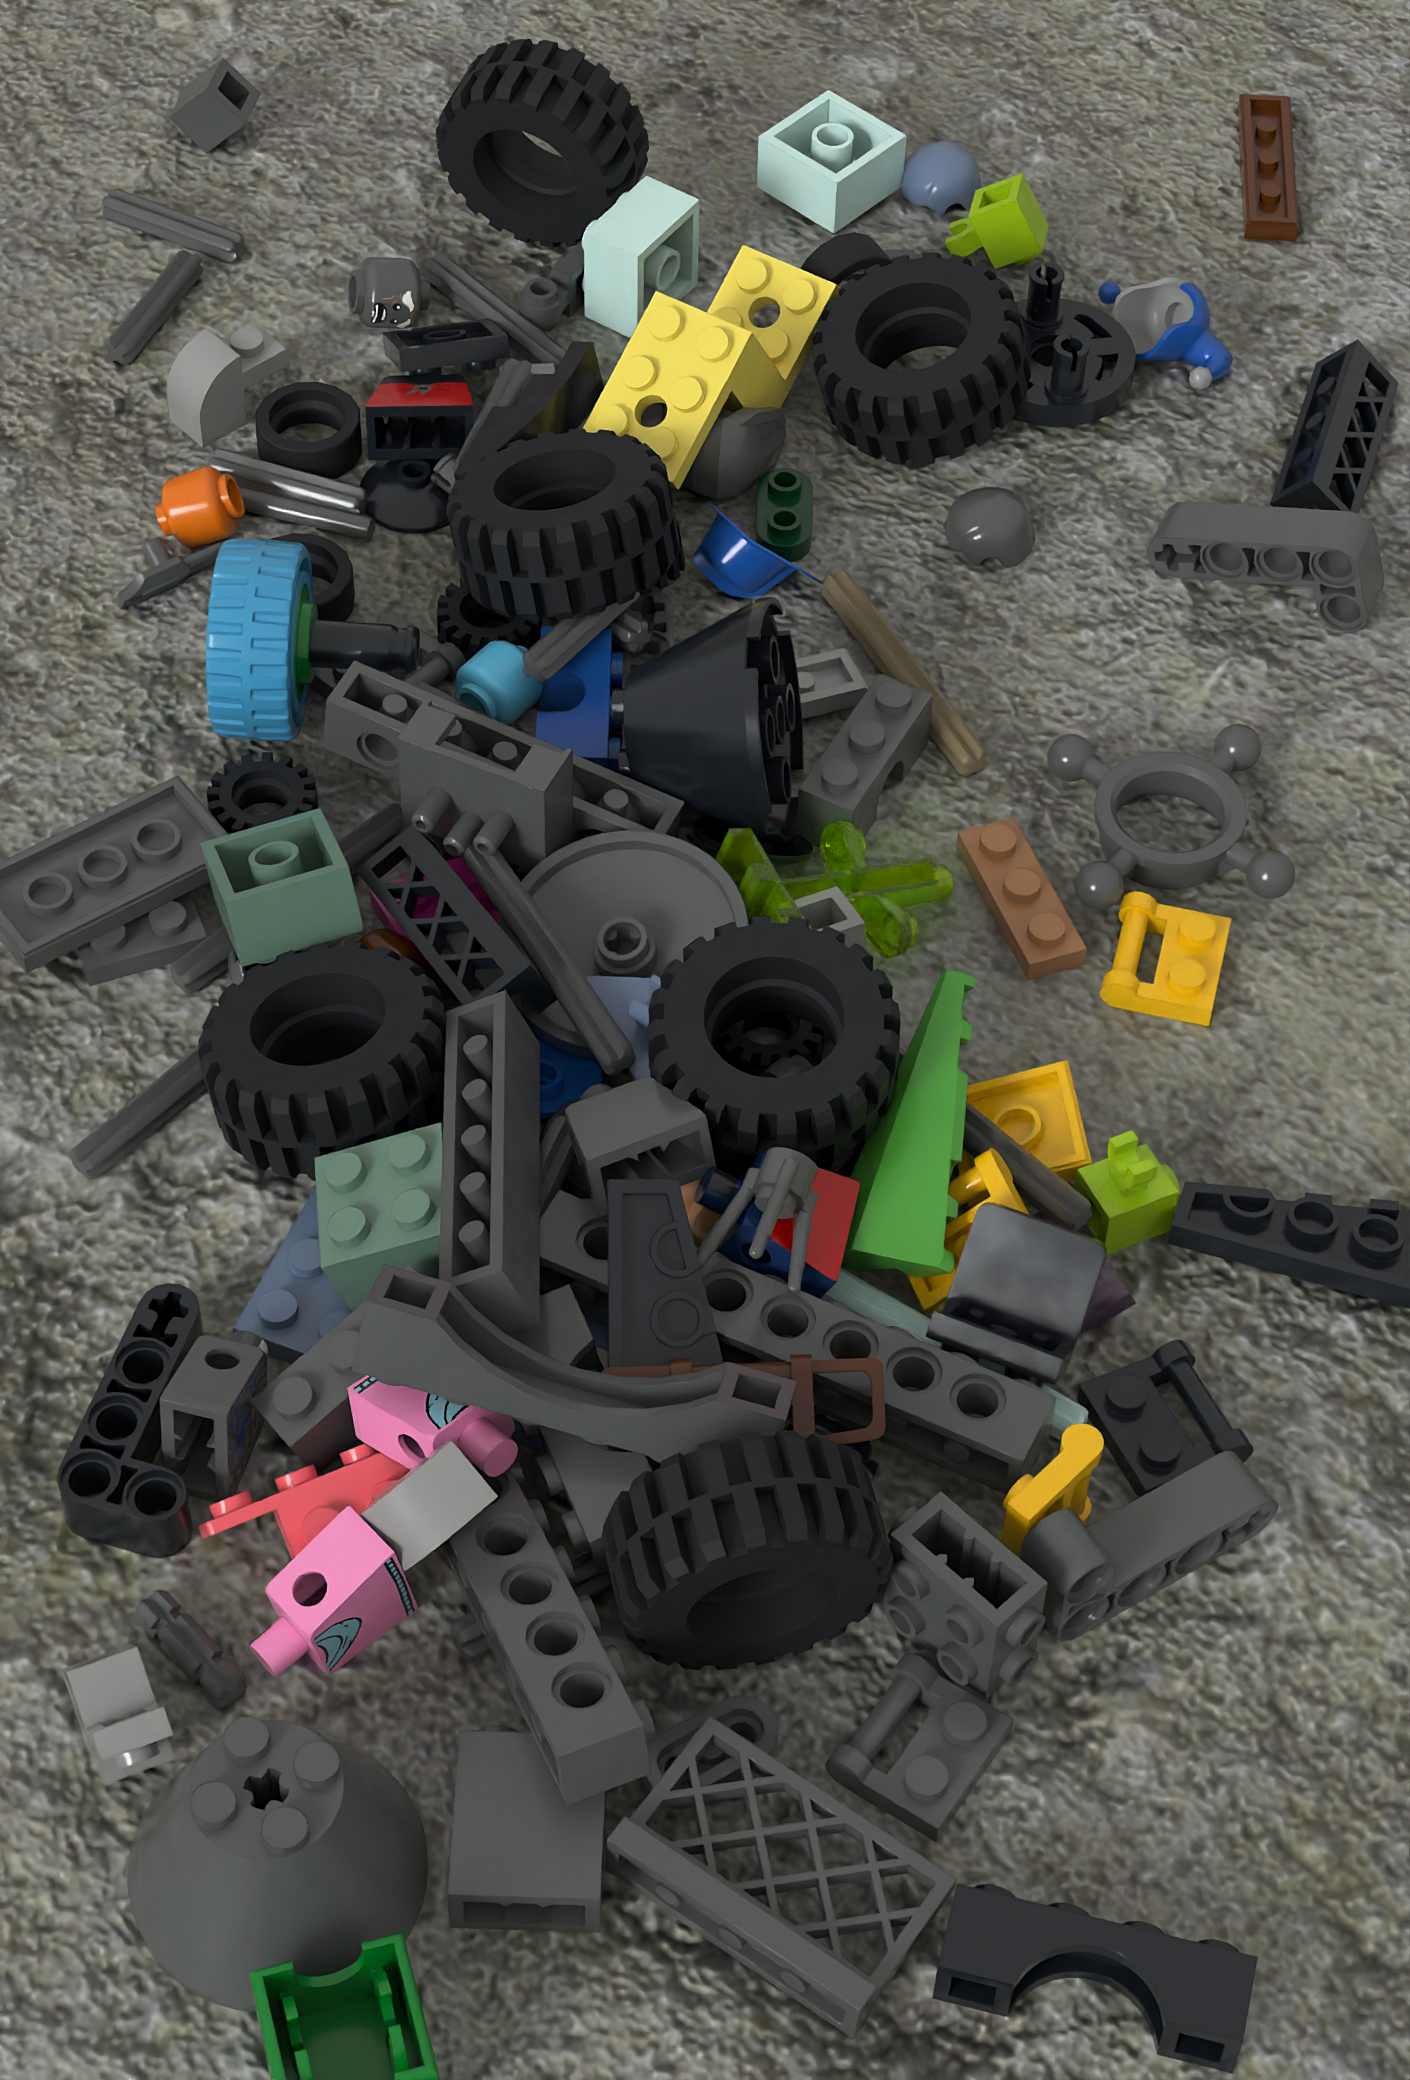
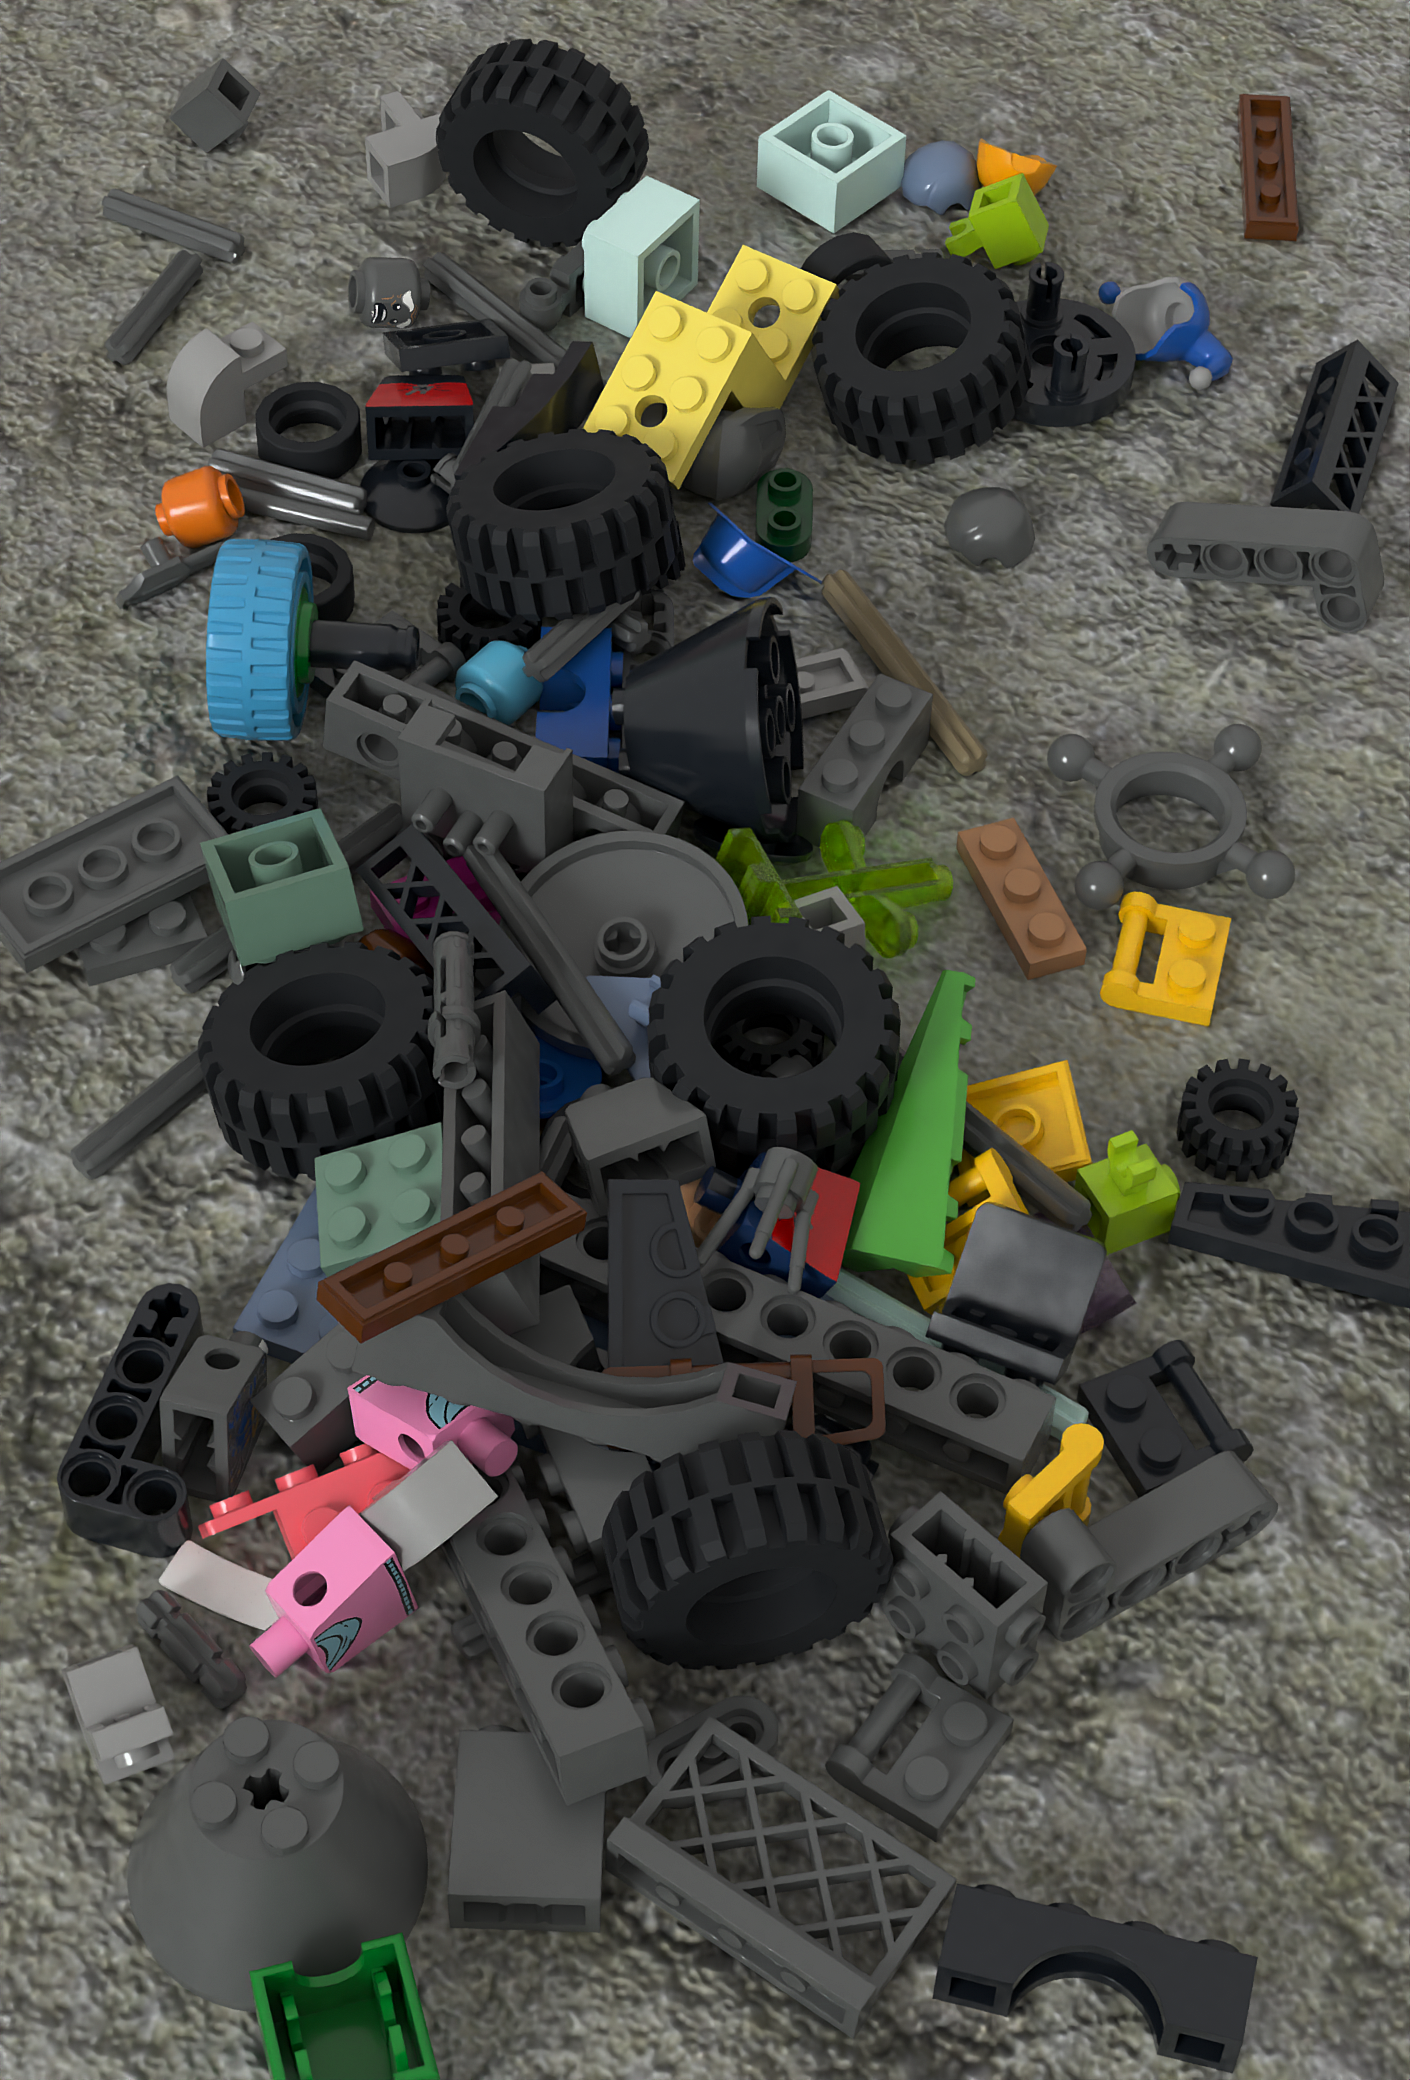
(220, 1586): none -> white sticker
(403, 156): none -> light grey brick
(450, 1257): none -> reddish brown tile
(454, 1024): none -> dark grey pin
(999, 164): none -> light orange piece
(1231, 1147): none -> black tyre

